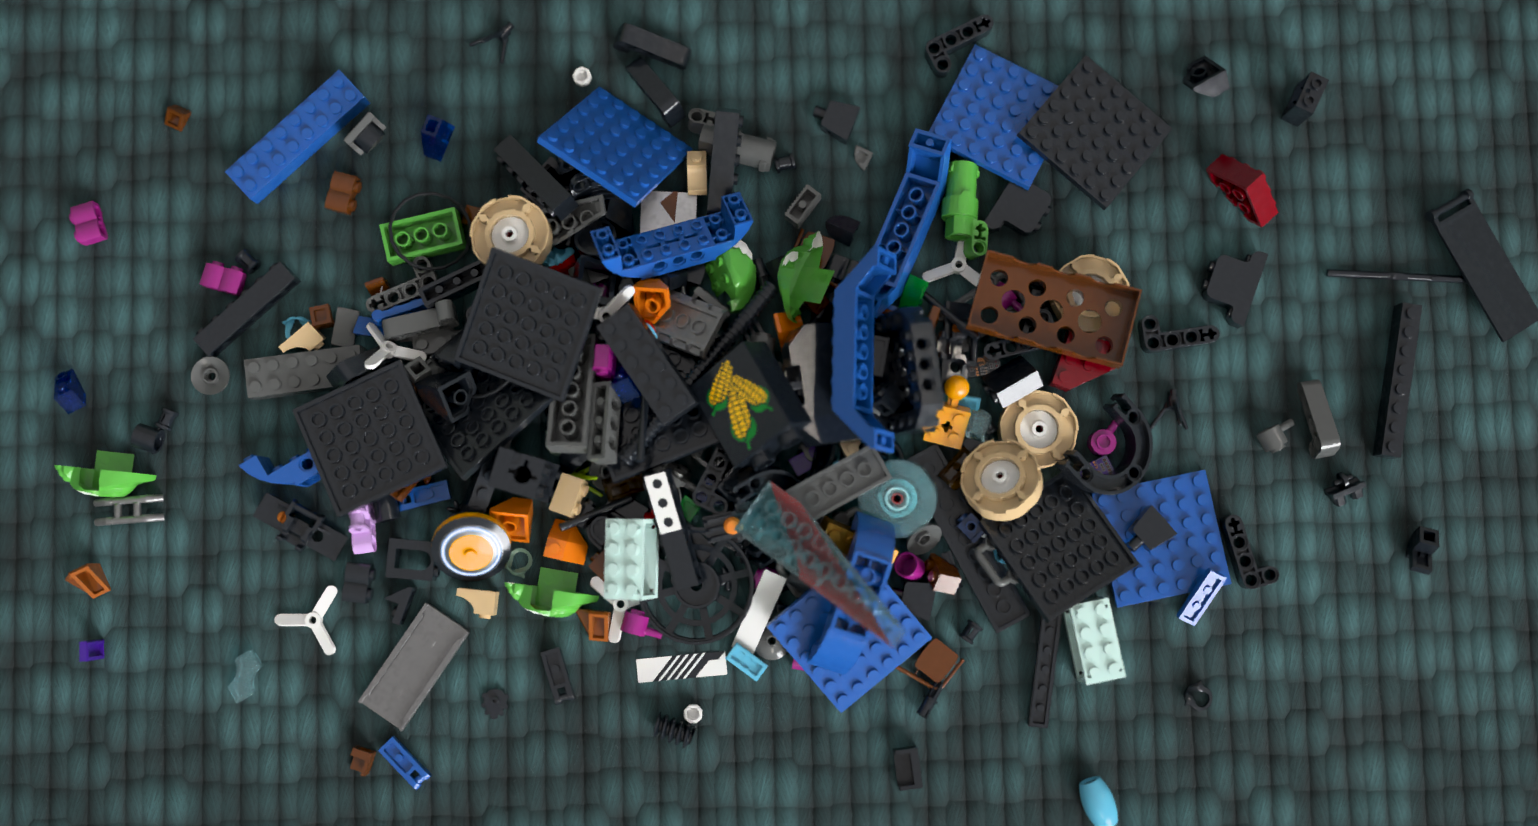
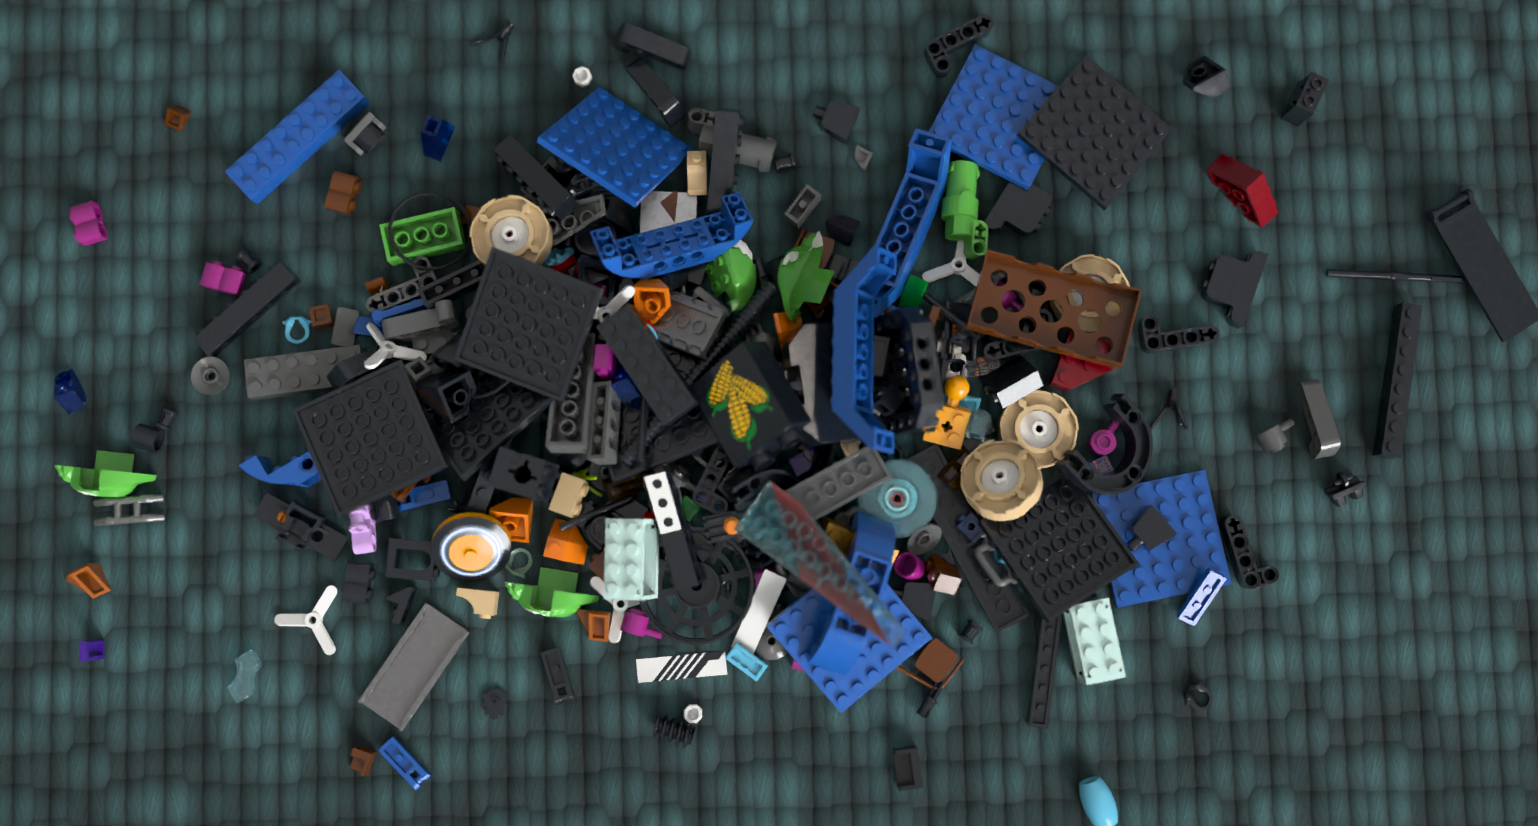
(305, 337): tan arch -> none
(1420, 549): black brick -> none

